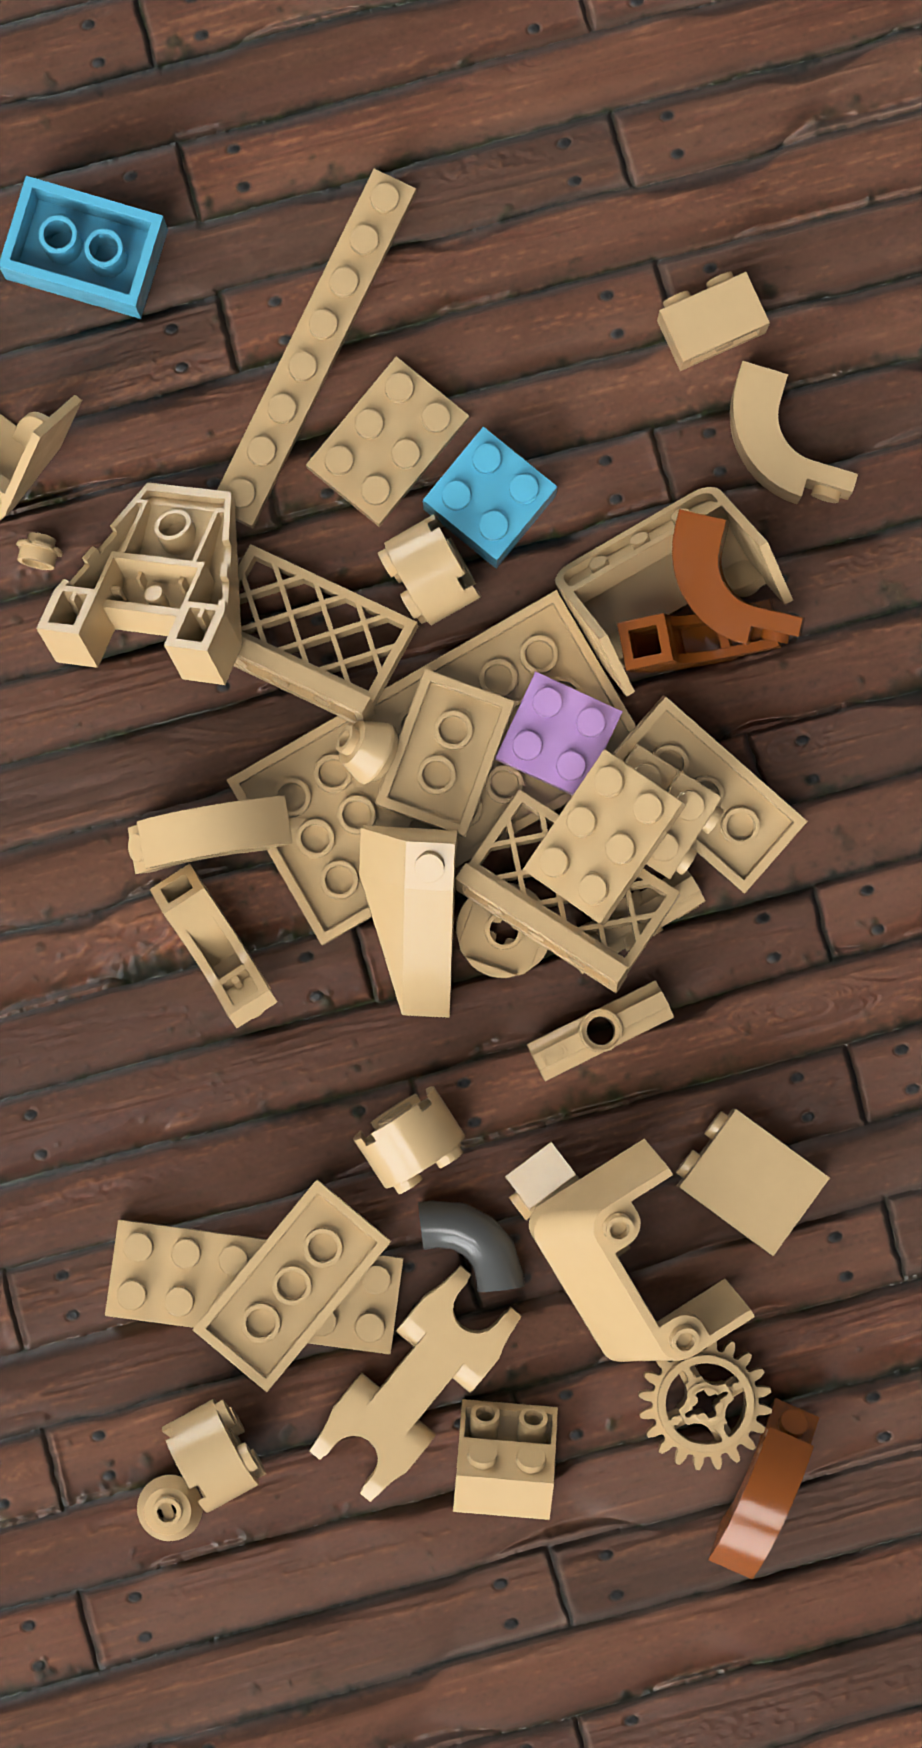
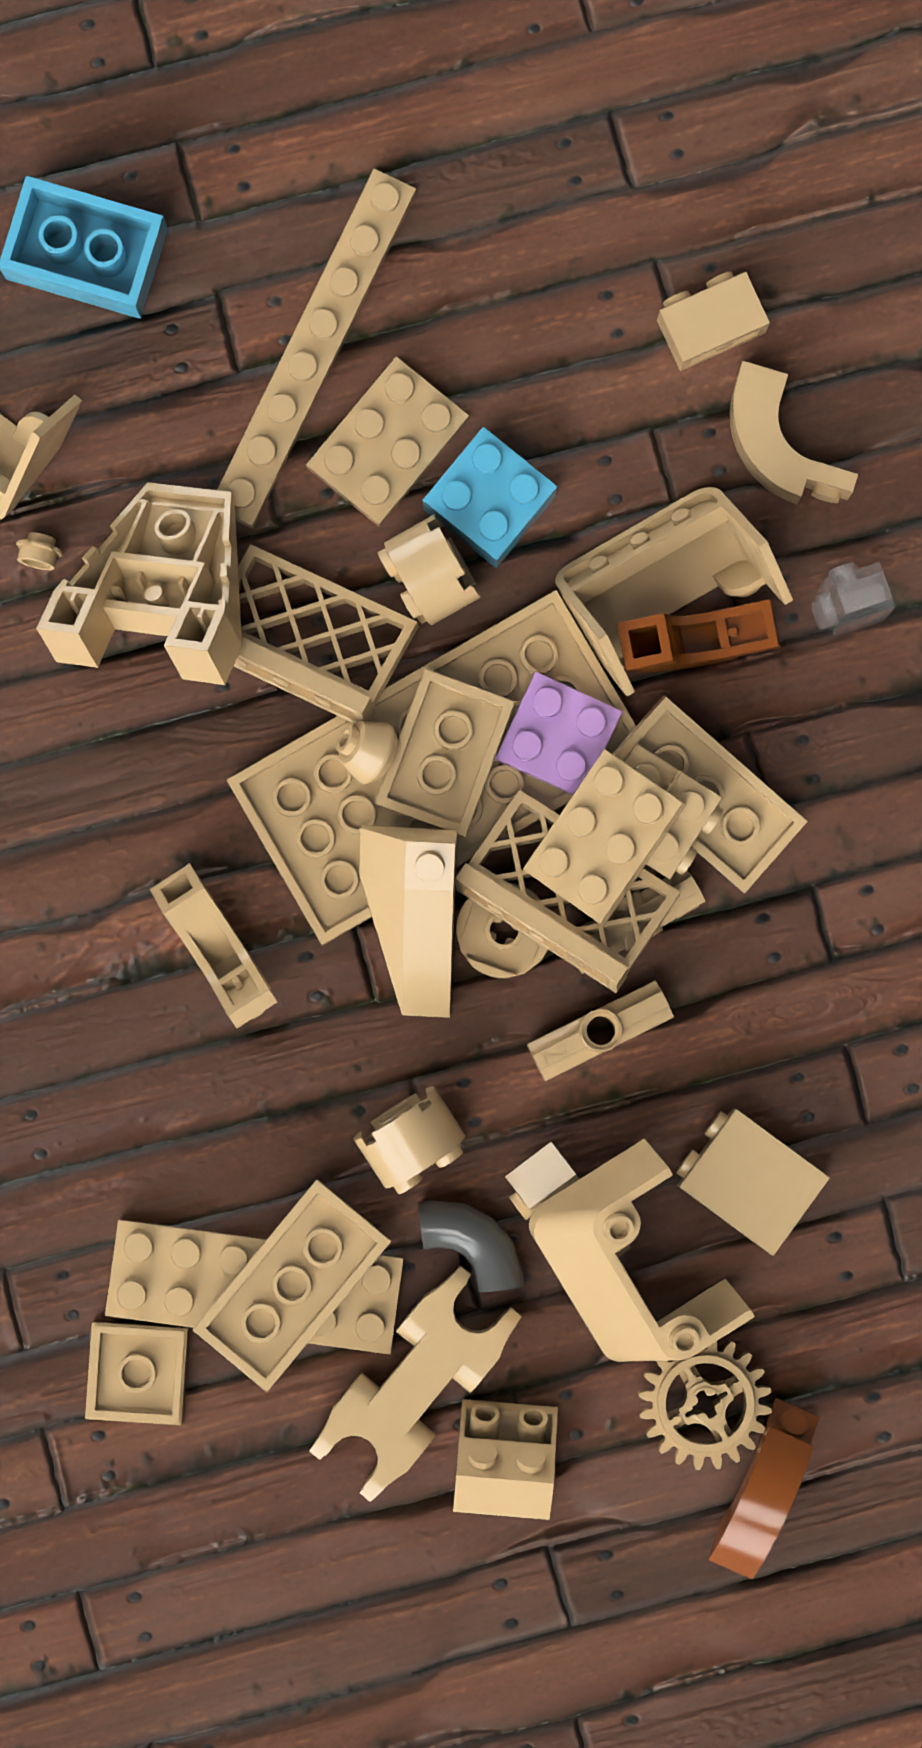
(137, 1373): none -> tan tile
(162, 1494): tan cone -> none
(209, 833): tan arch -> none
(212, 1455): tan brick -> none
(700, 576): dark orange arch -> none
(852, 599): none -> clear brick

